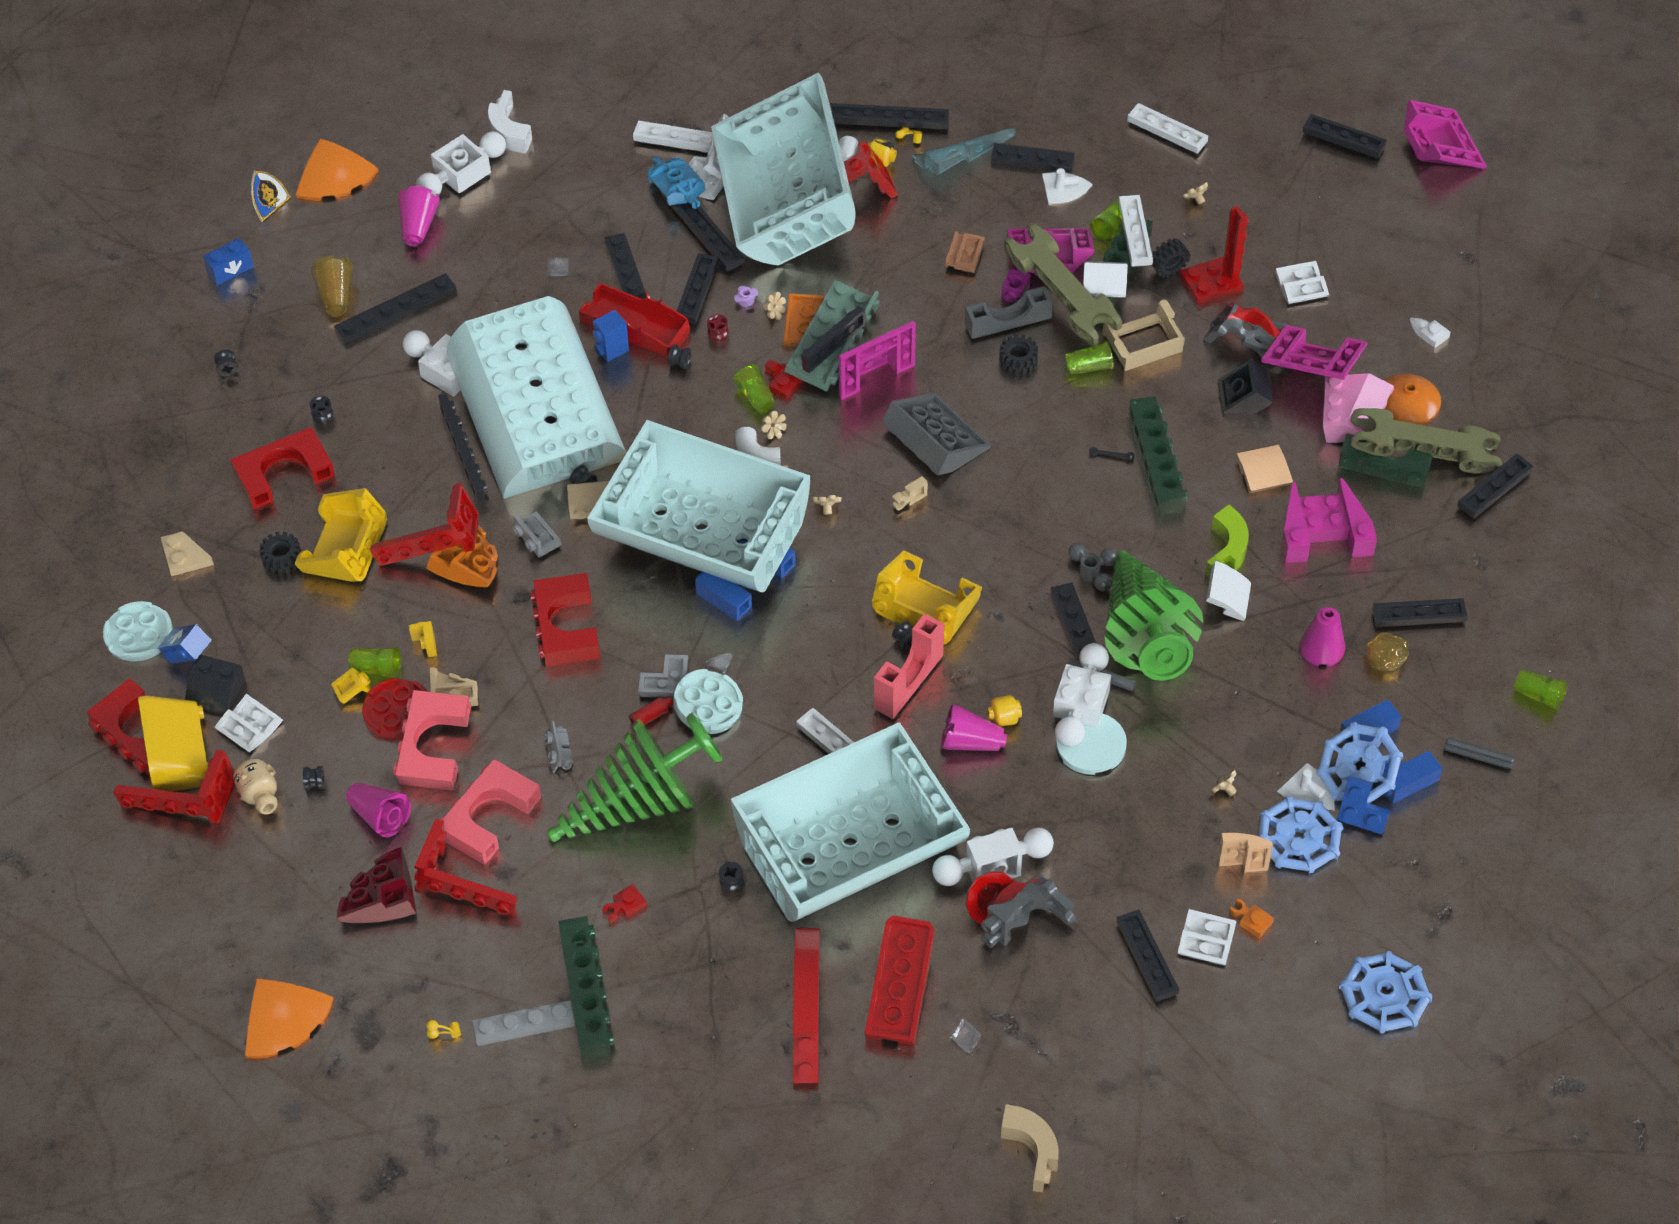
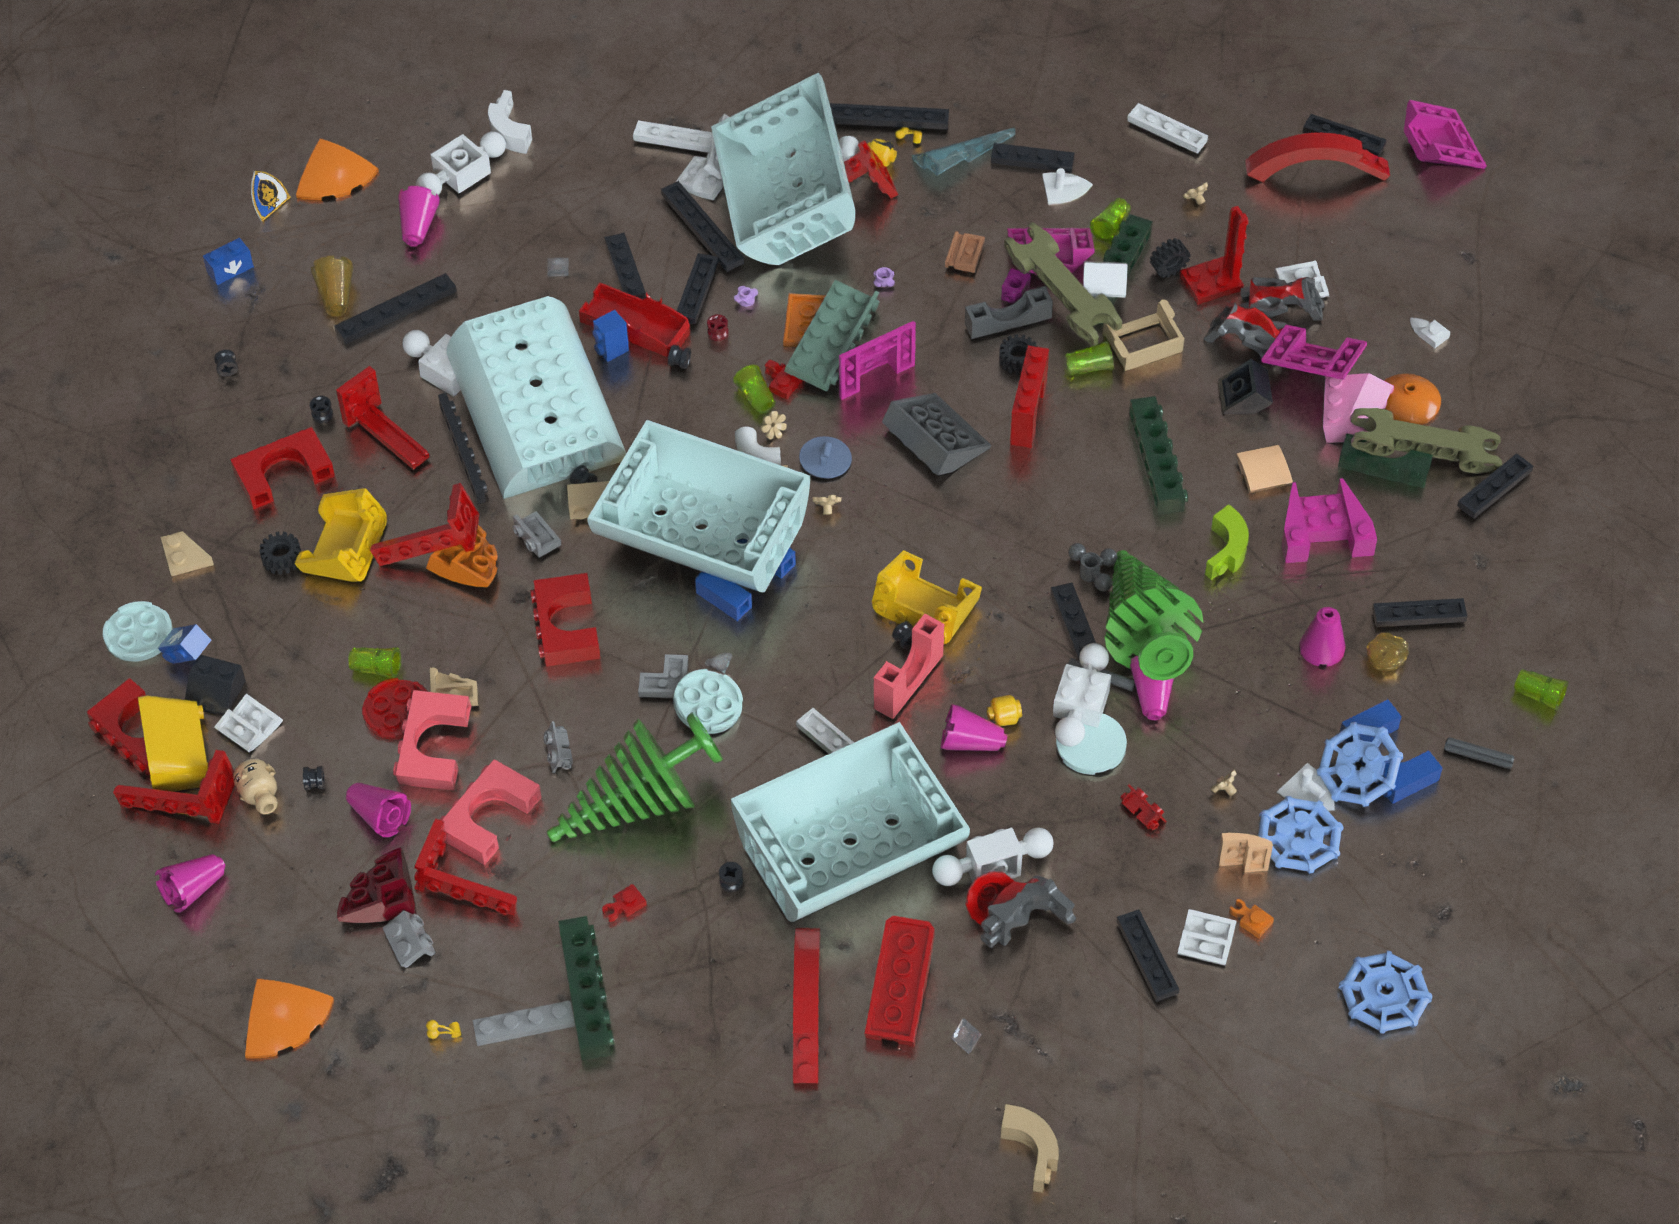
(188, 880): none -> dark pink cone
(351, 684): yellow bracket -> none
(359, 403): none -> red bracket
(408, 938): none -> light grey bracket
(424, 632): yellow bracket -> none
(651, 711): red cylinder -> none
(679, 189): dark azure plate -> none
(774, 306): tan plant -> none
(825, 457): none -> sand blue shield
(833, 339): black plate -> none
(884, 277): none -> lavender plate
(913, 492): tan plate -> none
(1029, 390): none -> red arch
(1093, 451): black hinge -> none
(1135, 230): white plate -> none
(1150, 813): none -> red hinge
(1152, 693): none -> dark pink cone
(1228, 590): white slope -> none
(1273, 300): none -> dark grey hips
(1314, 147): none -> red arch
(1357, 811): blue plate -> none

